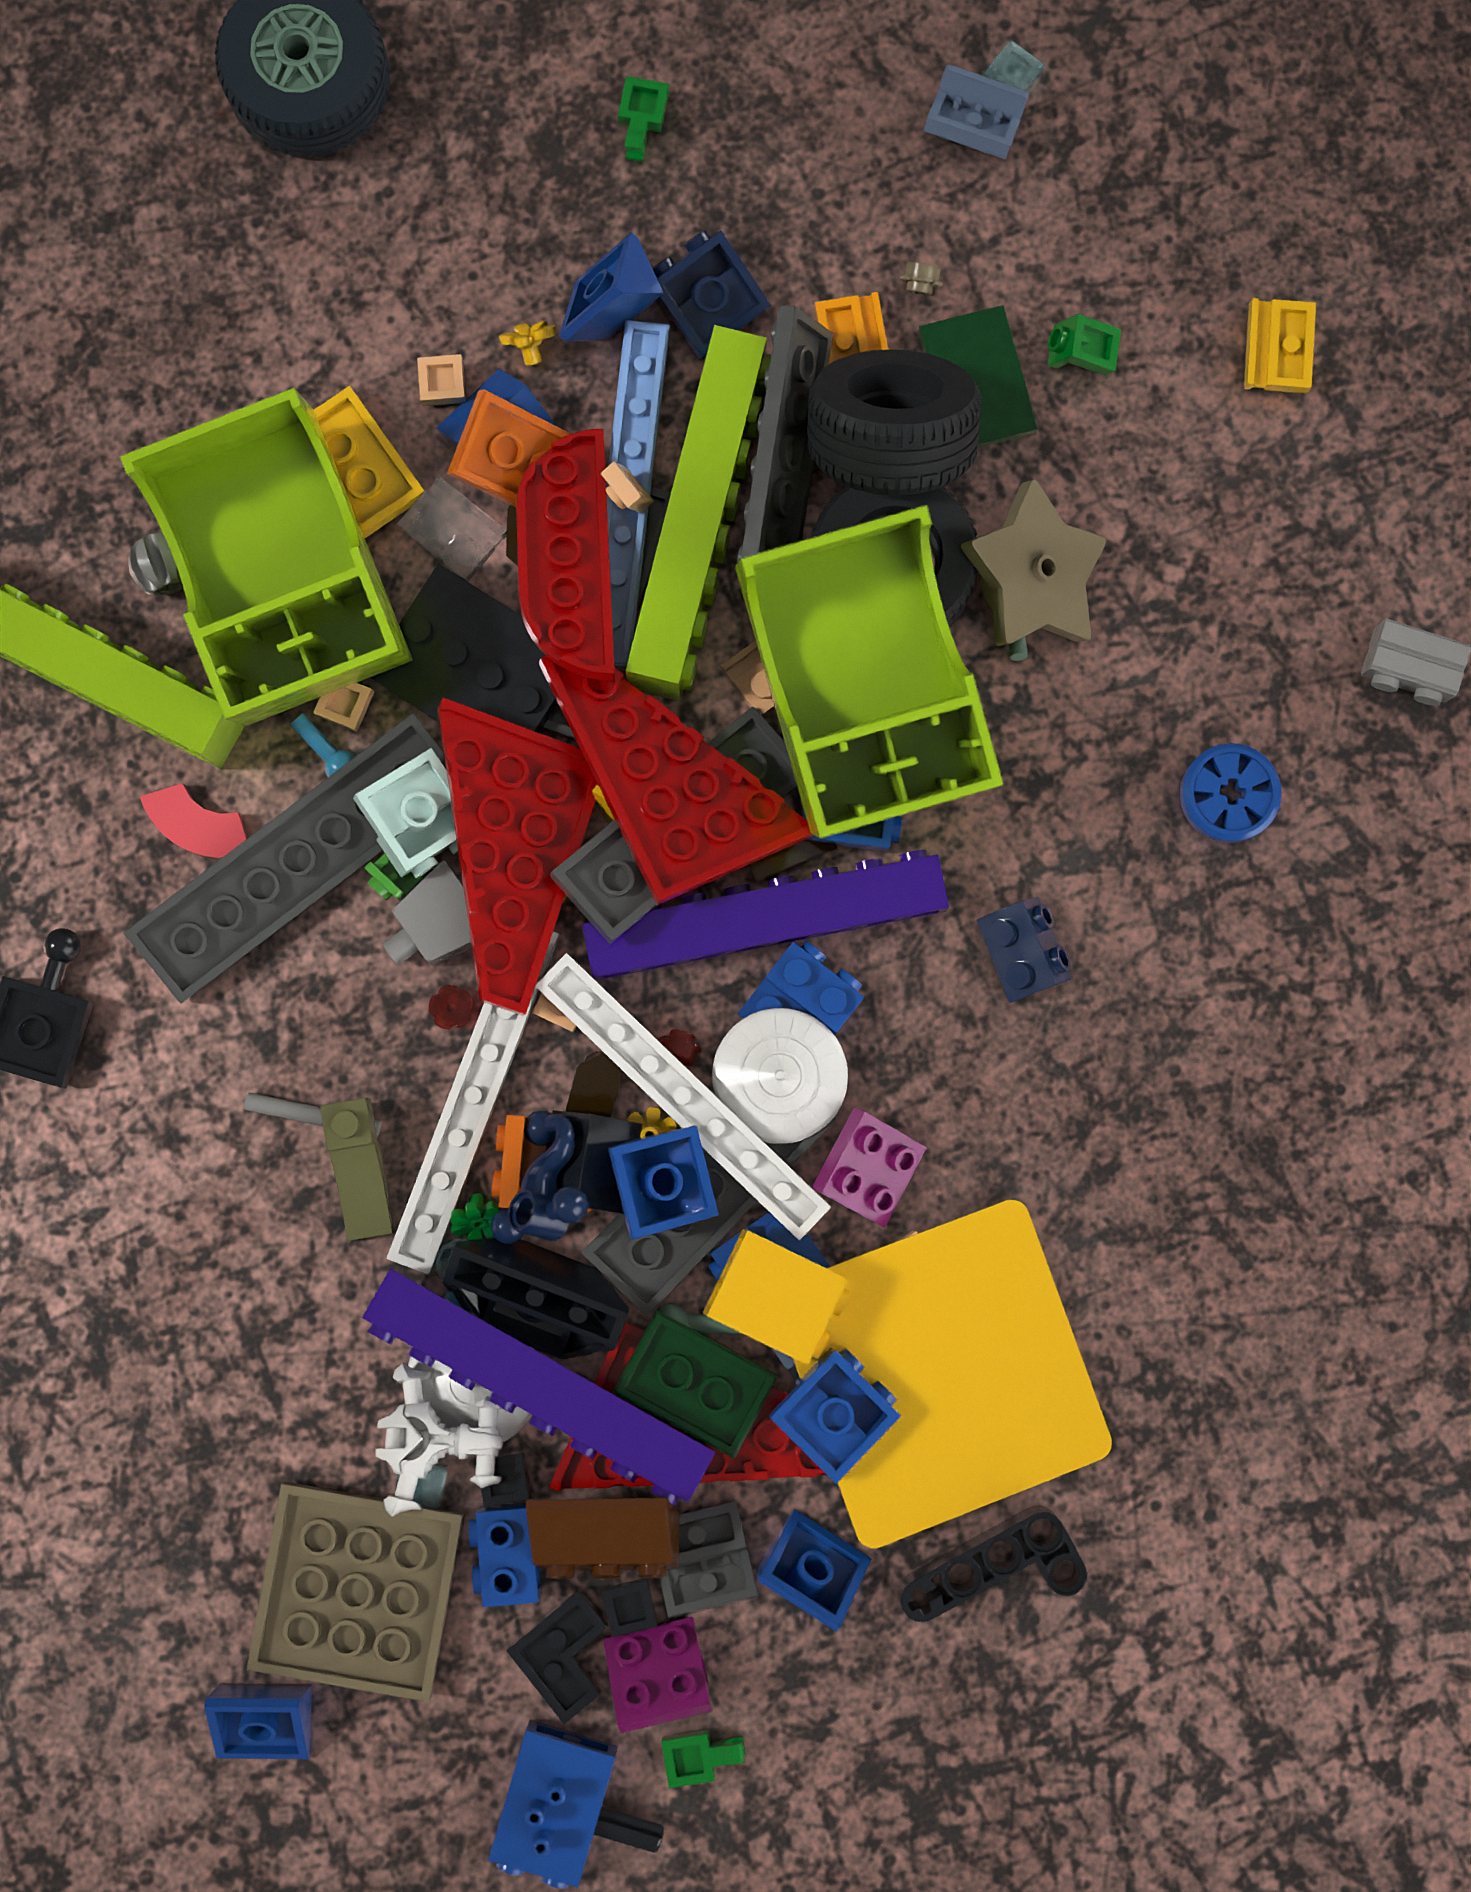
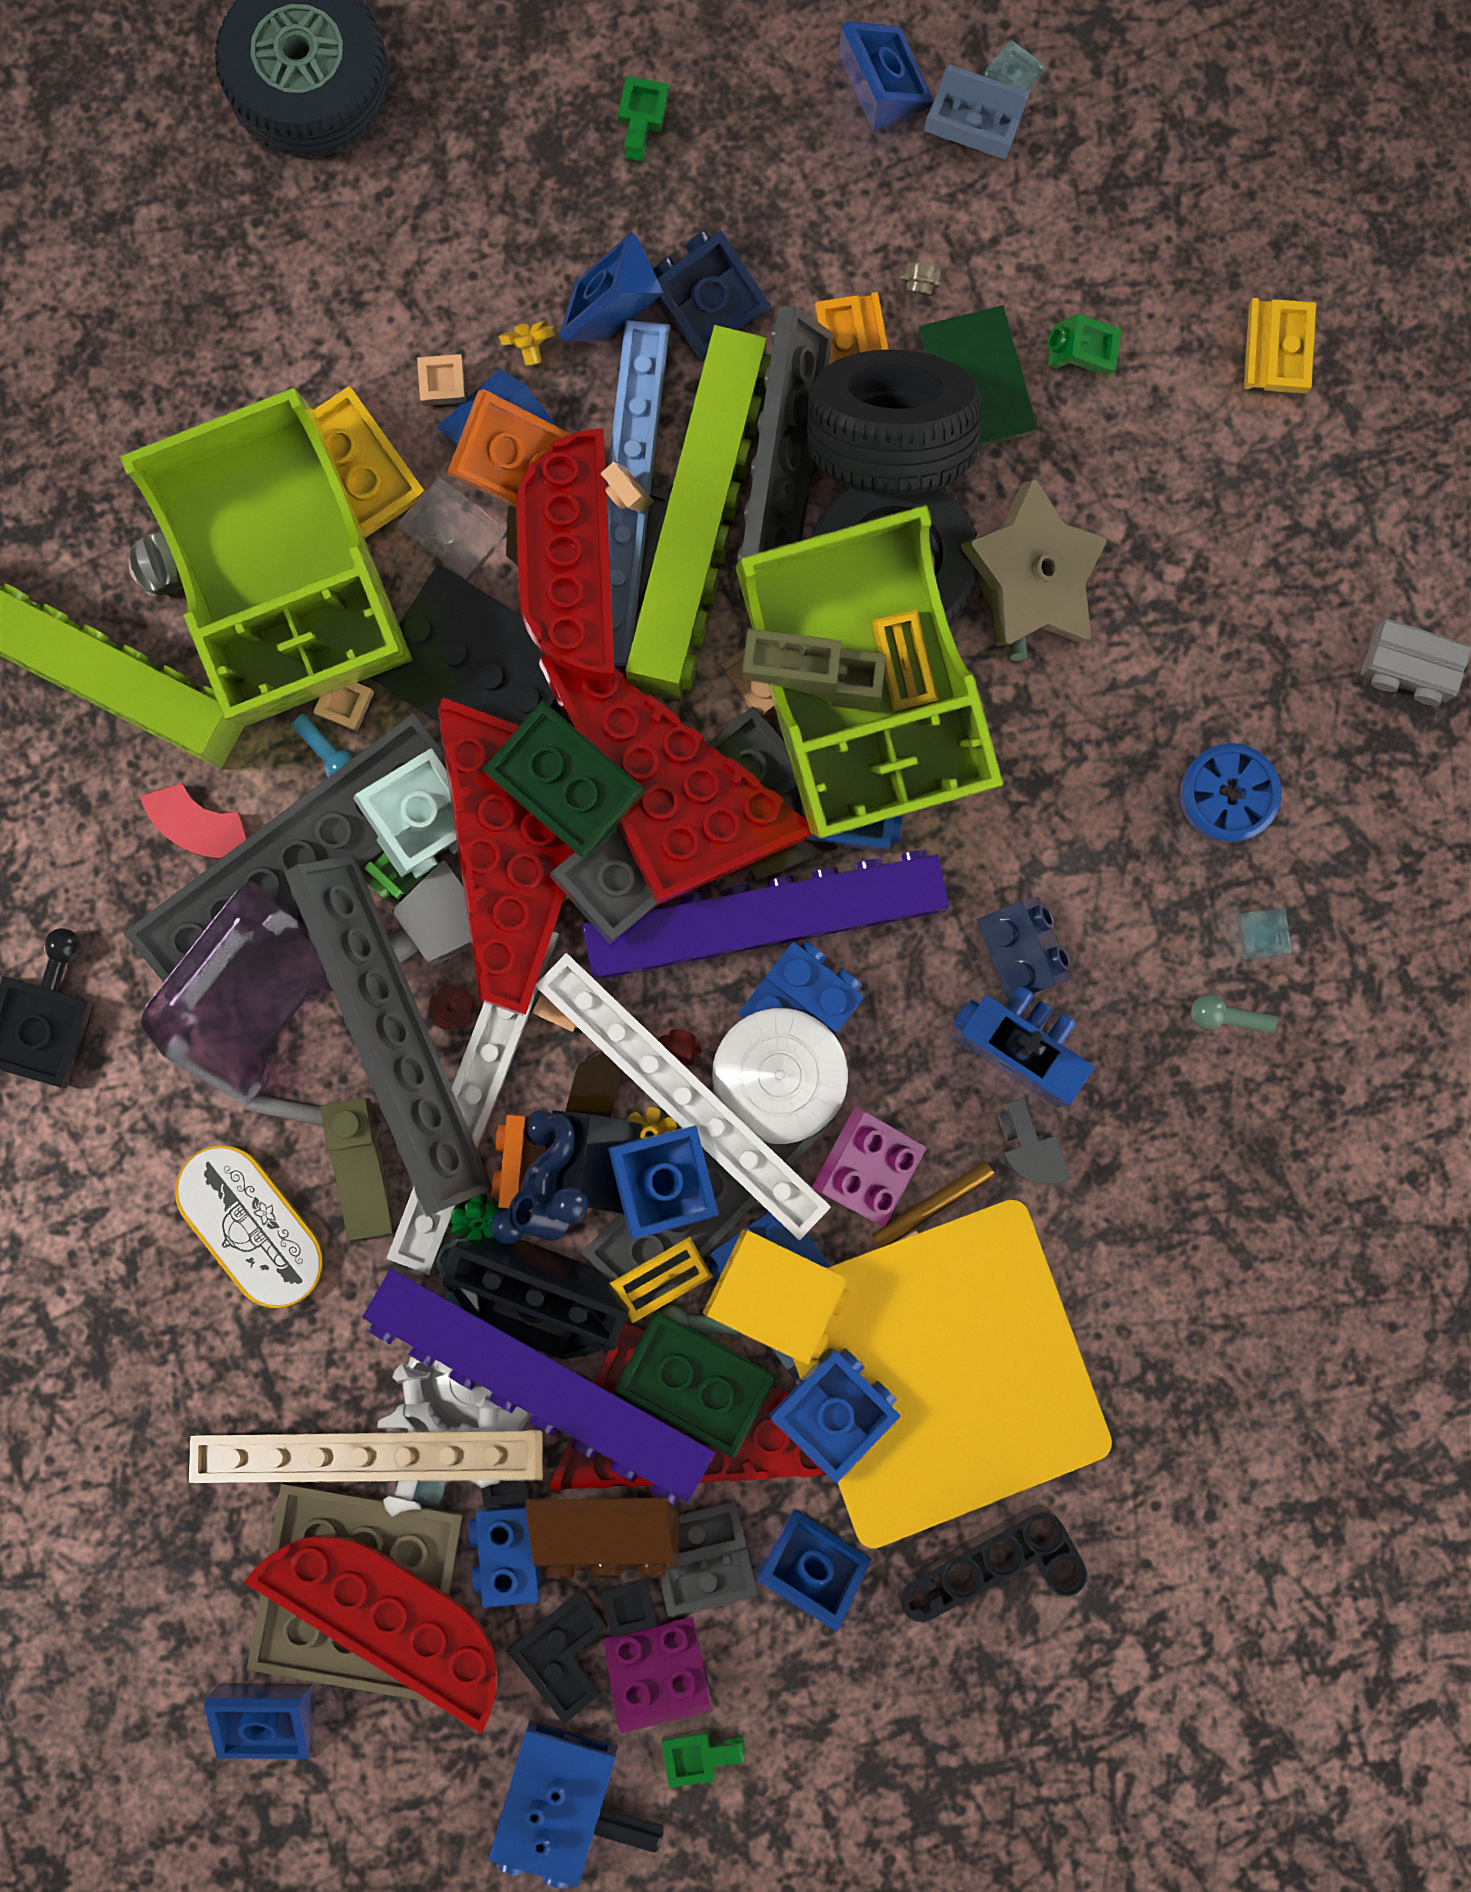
(236, 992): none -> clear purple windscreen
(249, 1226): none -> white tile
(367, 1457): none -> tan plate
(386, 1619): none -> red plate
(388, 1032): none -> dark grey plate
(564, 780): none -> dark green tile
(694, 1260): none -> yellow tile
(815, 667): none -> olive slope
(883, 72): none -> blue slope
(922, 656): none -> yellow tile
(933, 1204): none -> pearl gold bar
(1022, 1048): none -> blue piece
(1032, 1158): none -> dark grey brick
(1211, 1012): none -> sand green bar
(1264, 934): none -> clear light blue plate

